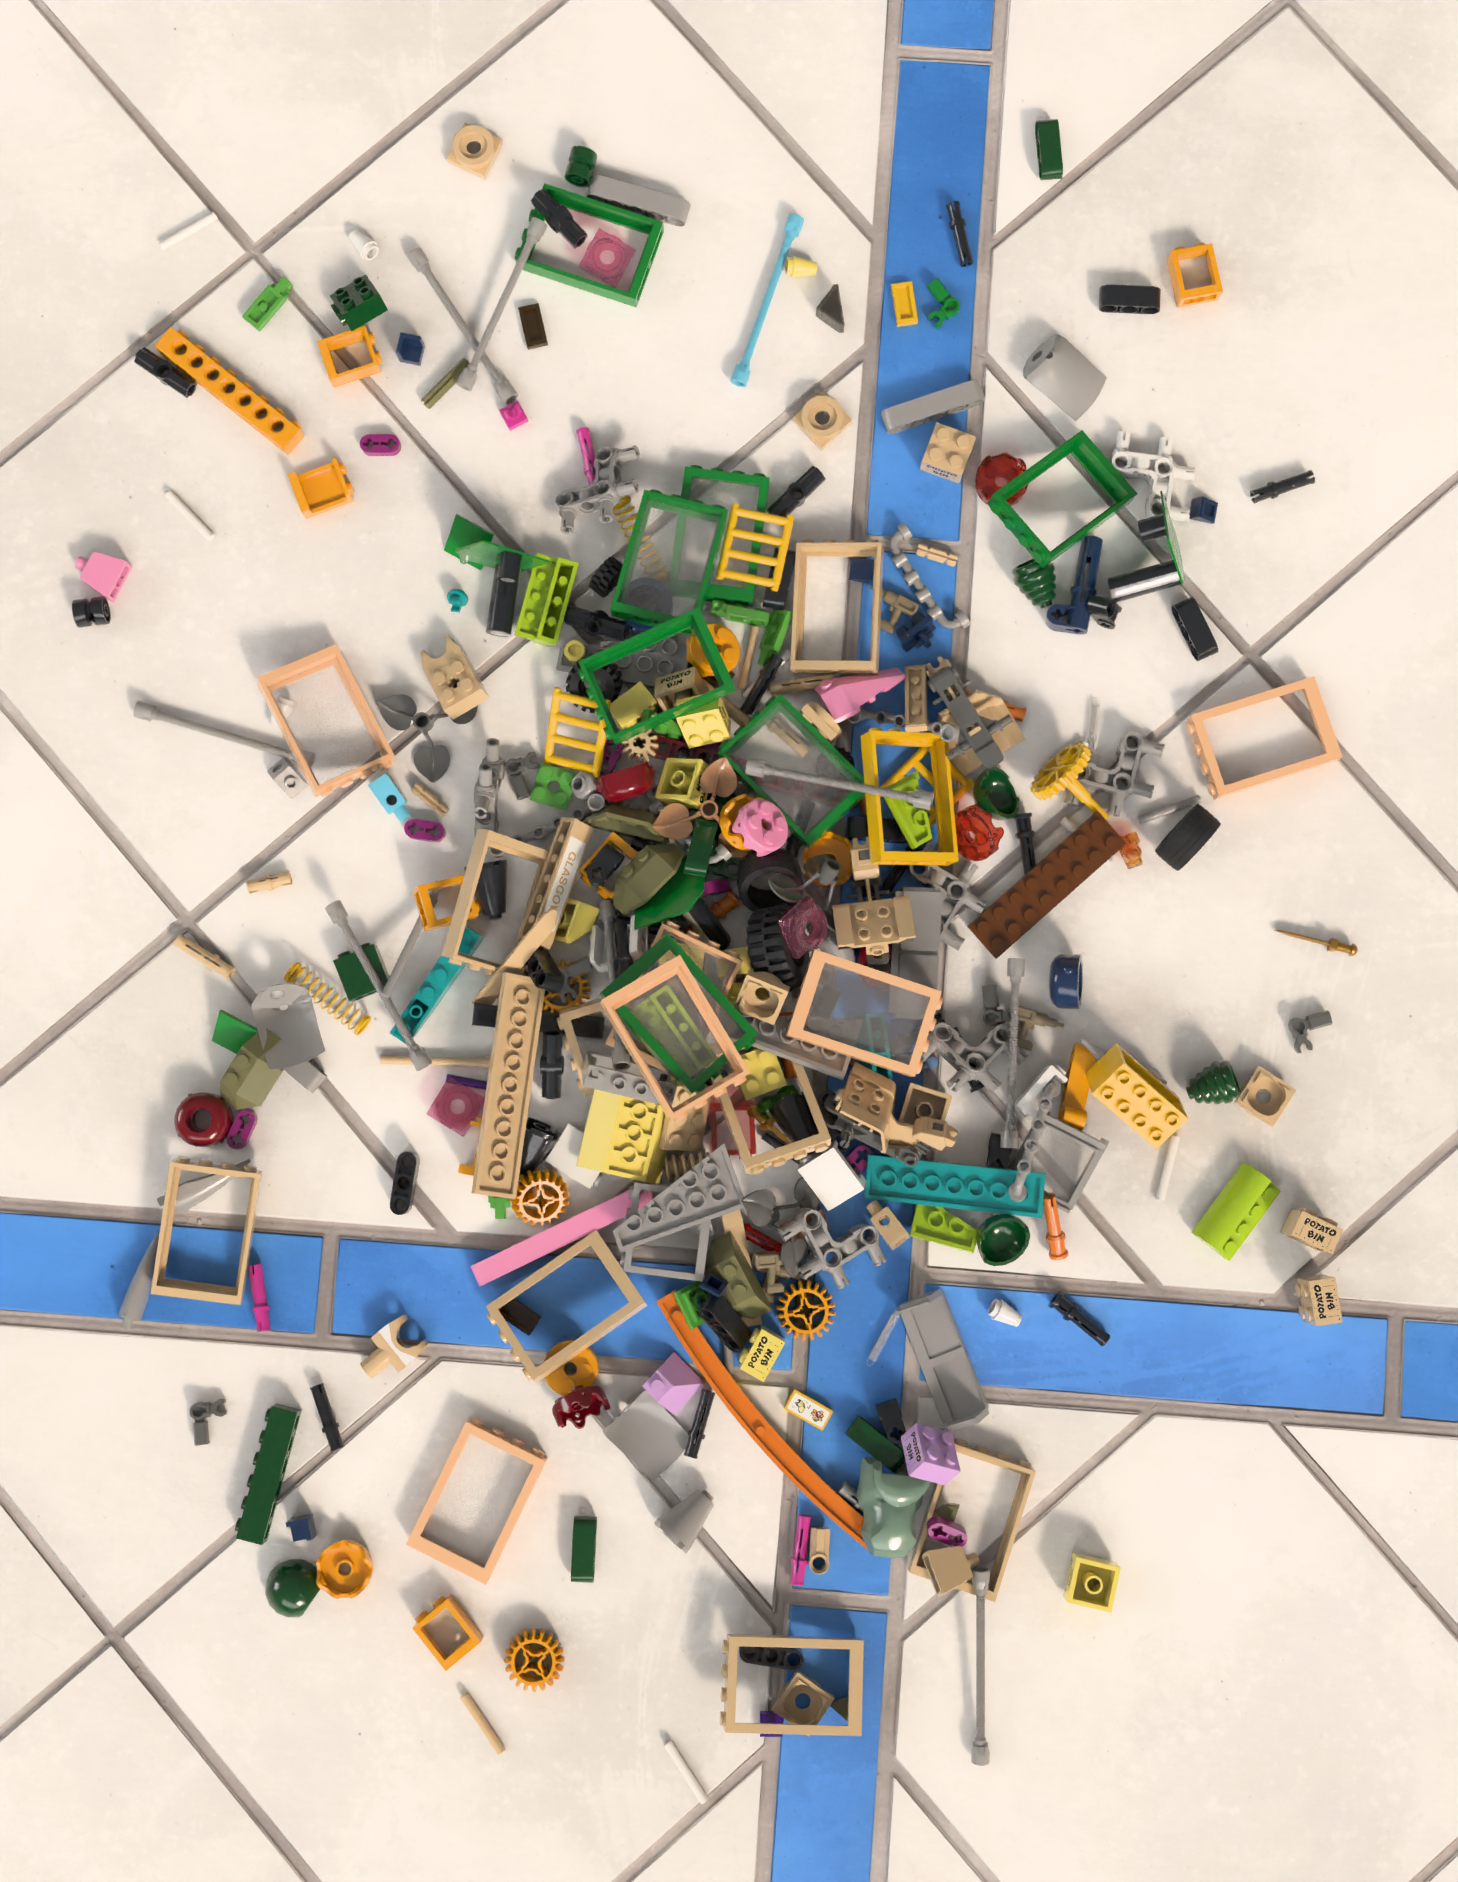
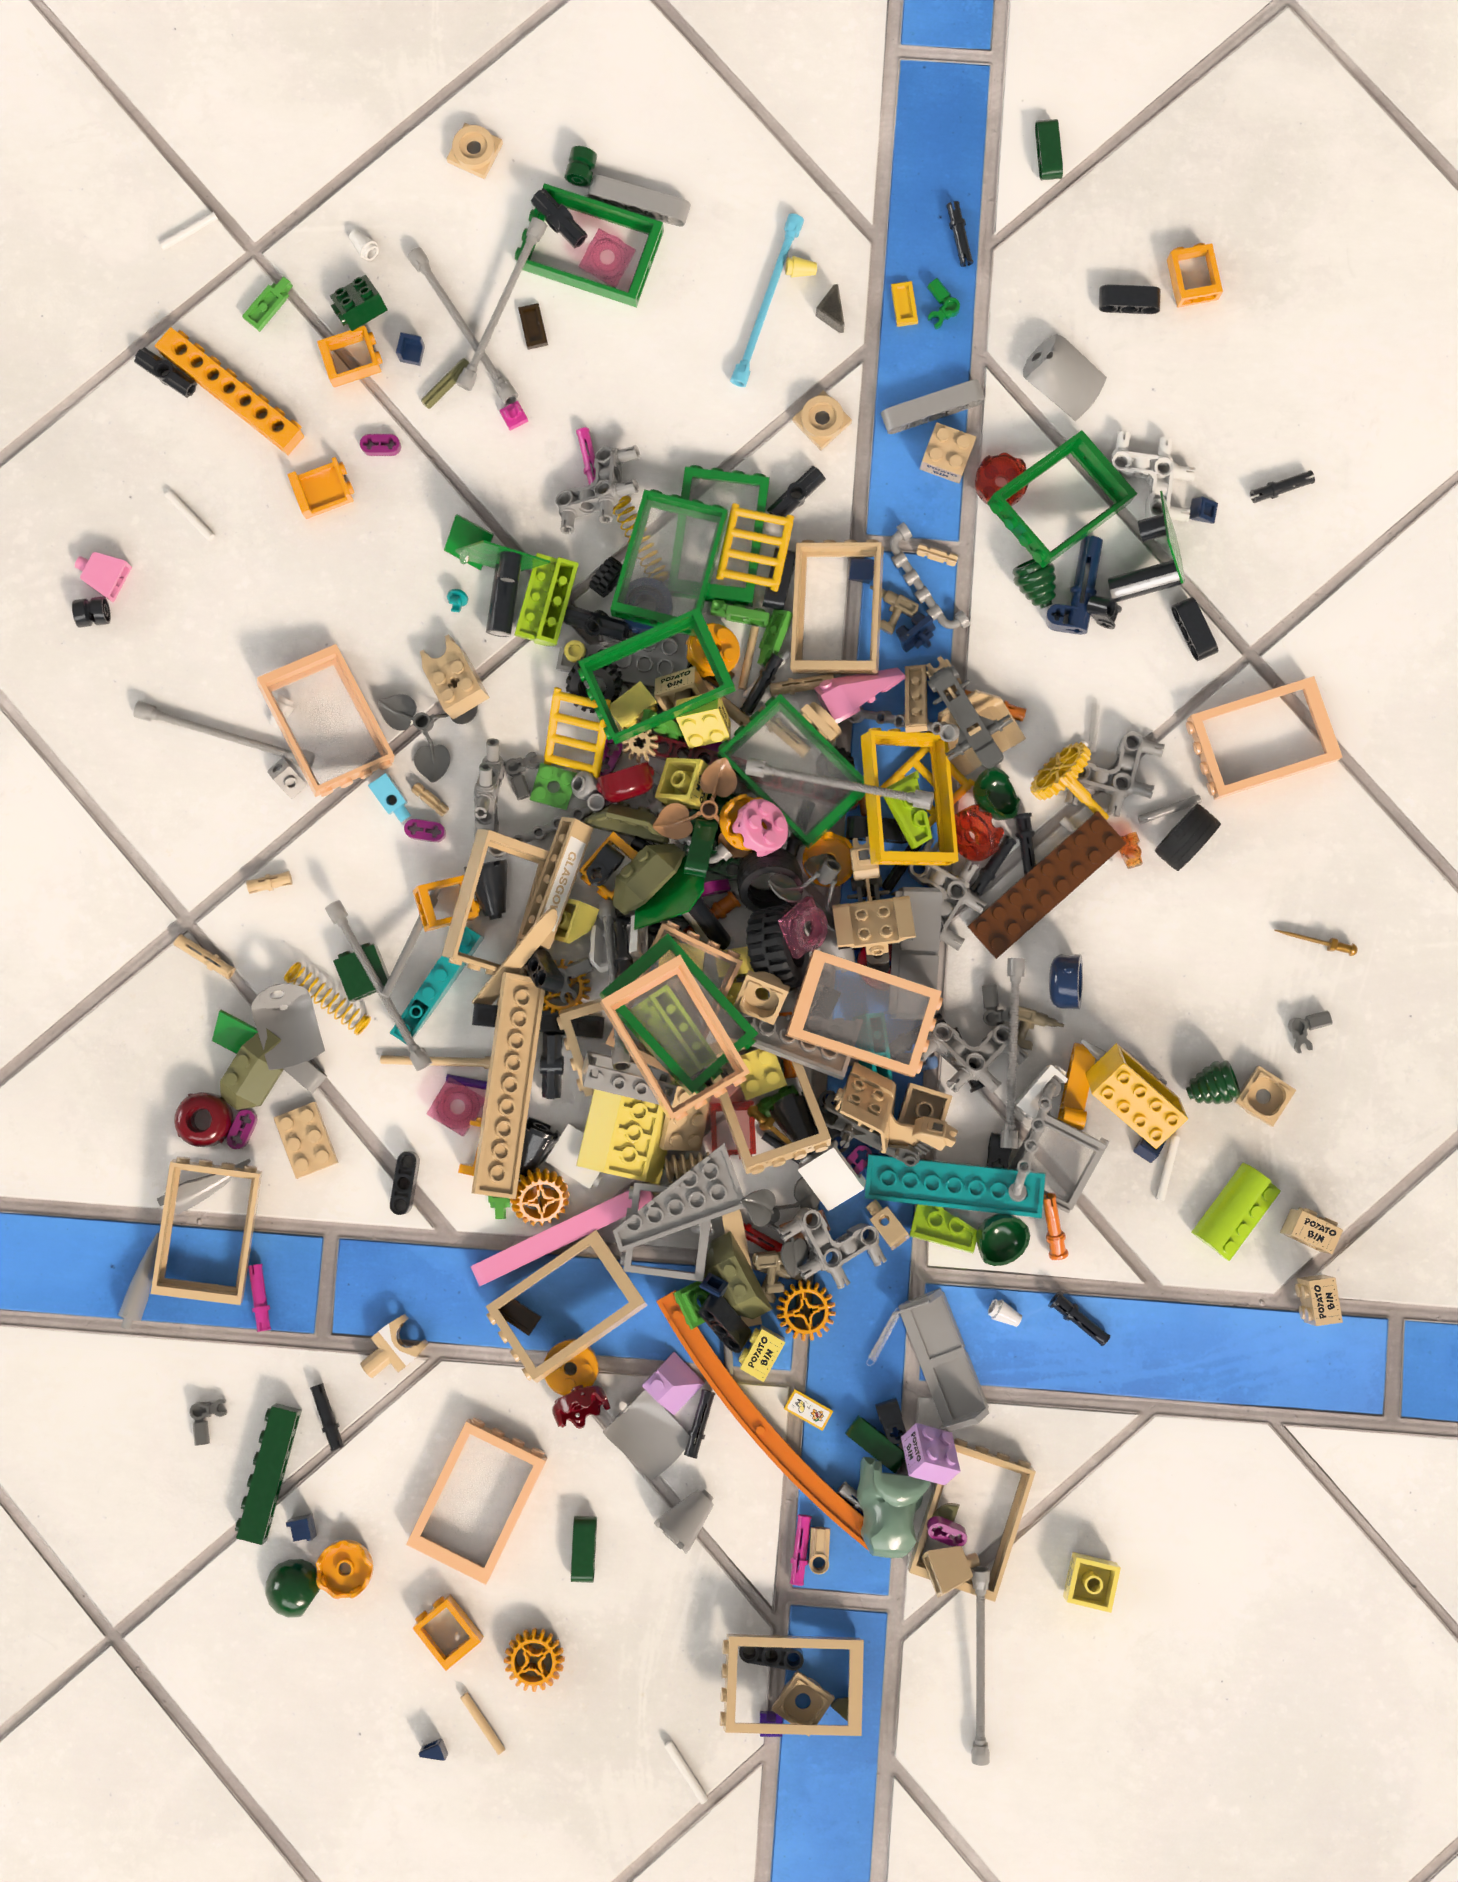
(305, 1140): none -> tan plate
(434, 1750): none -> dark blue slope
(988, 872): none -> black pin
(1147, 1151): none -> dark blue slope

